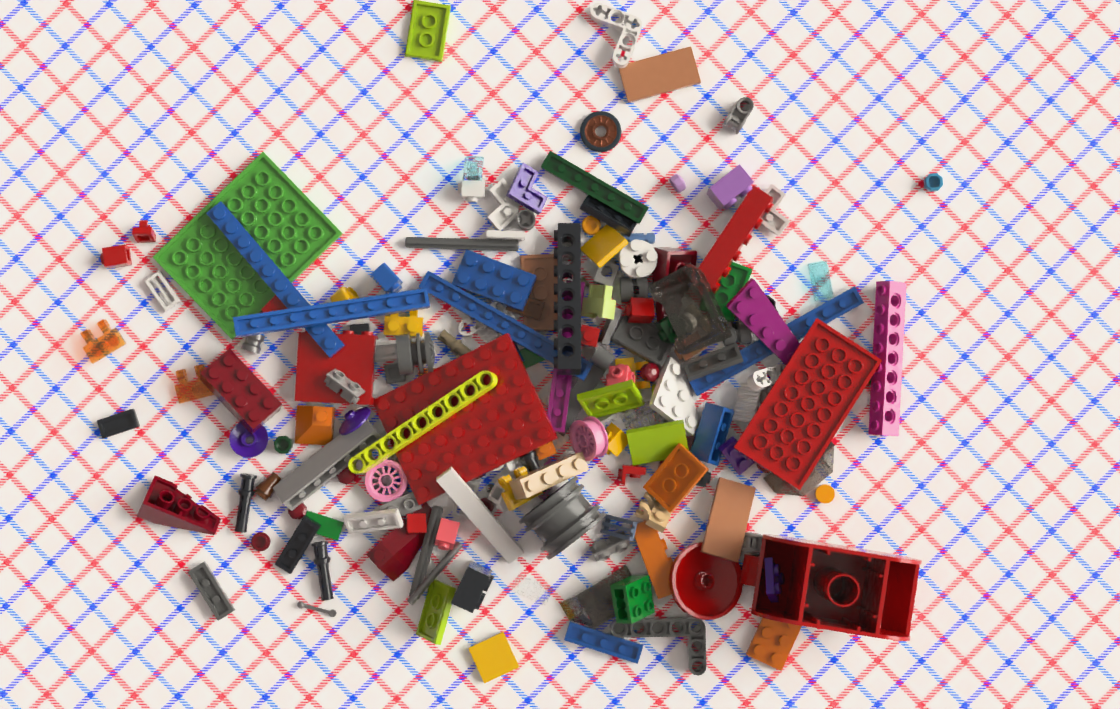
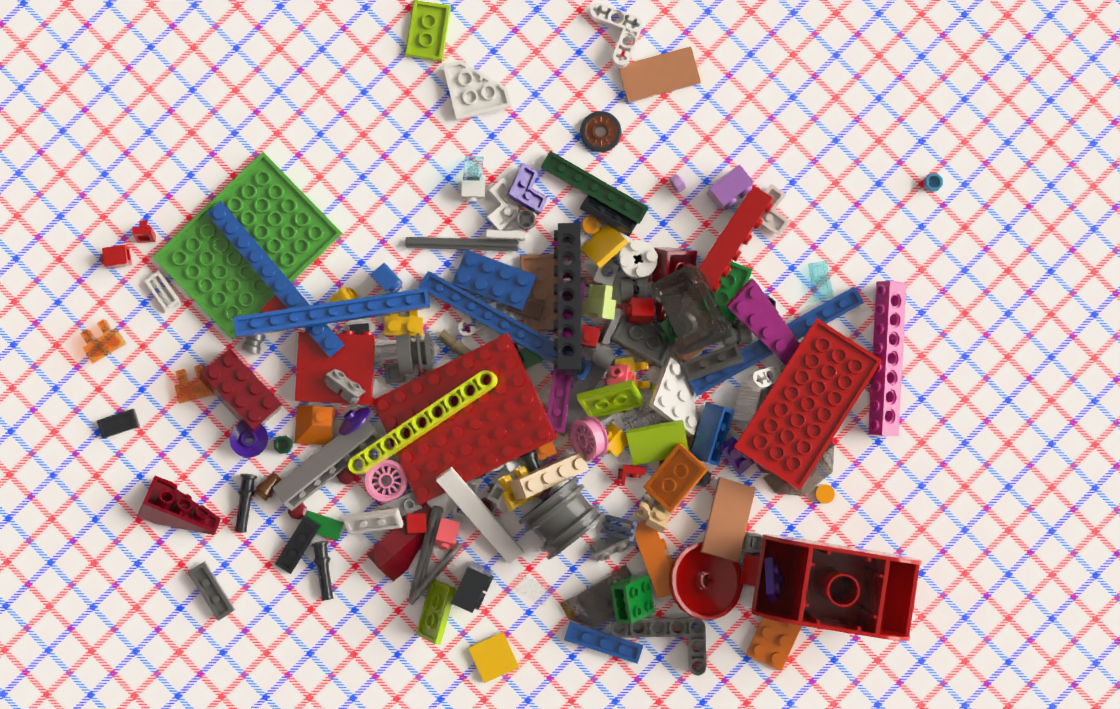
(260, 541): dark red plate -> none
(332, 613): flat silver hinge -> none
(474, 91): none -> white plate
(649, 372): dark red tile -> none
(650, 237): medium blue axle -> none
(738, 117): light grey piece -> none

